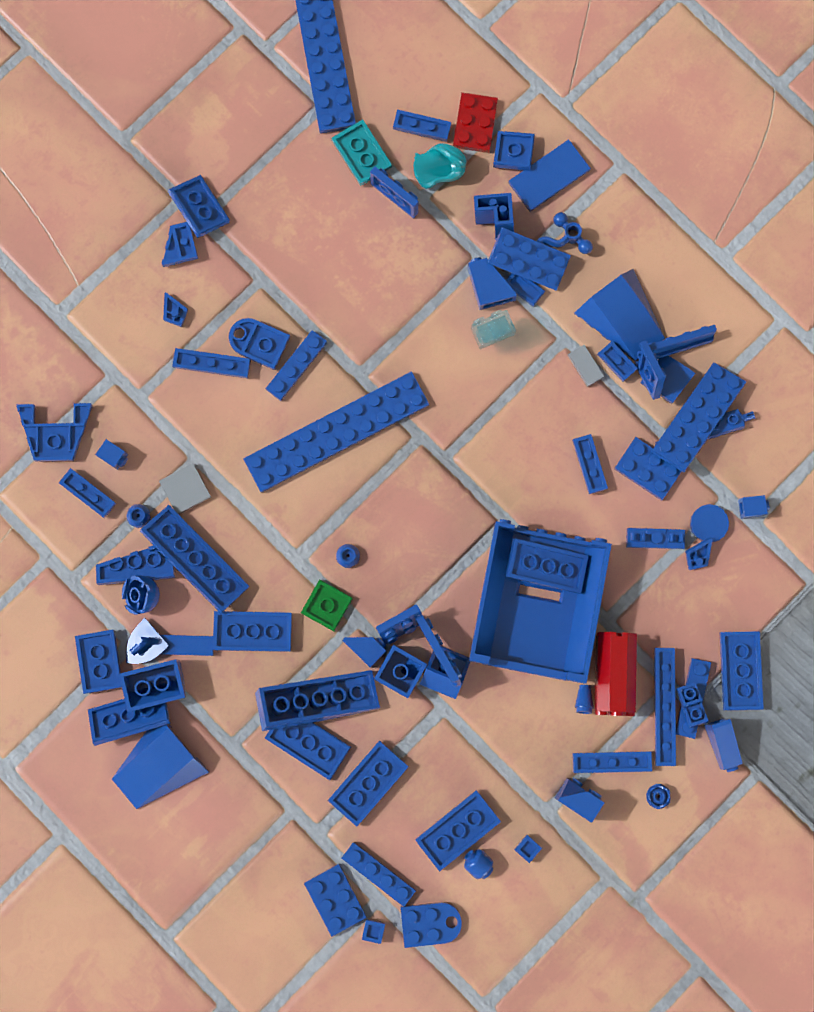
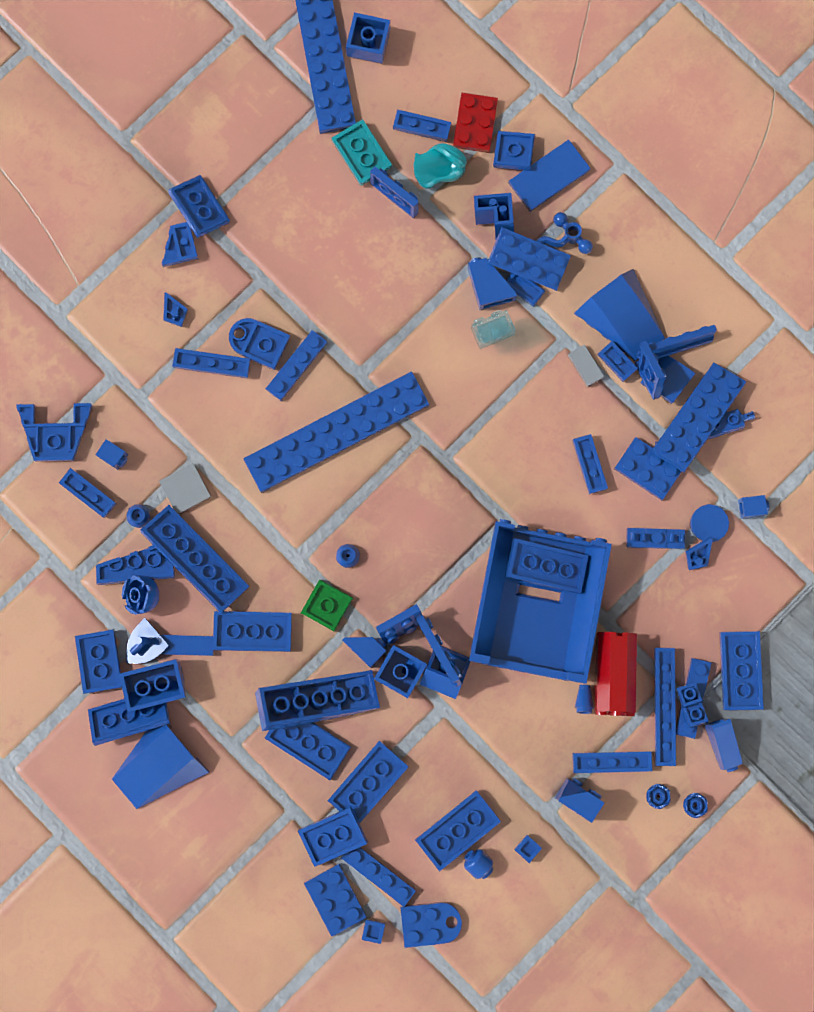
(333, 836): none -> blue plate
(368, 38): none -> blue brick
(700, 810): none -> blue plate

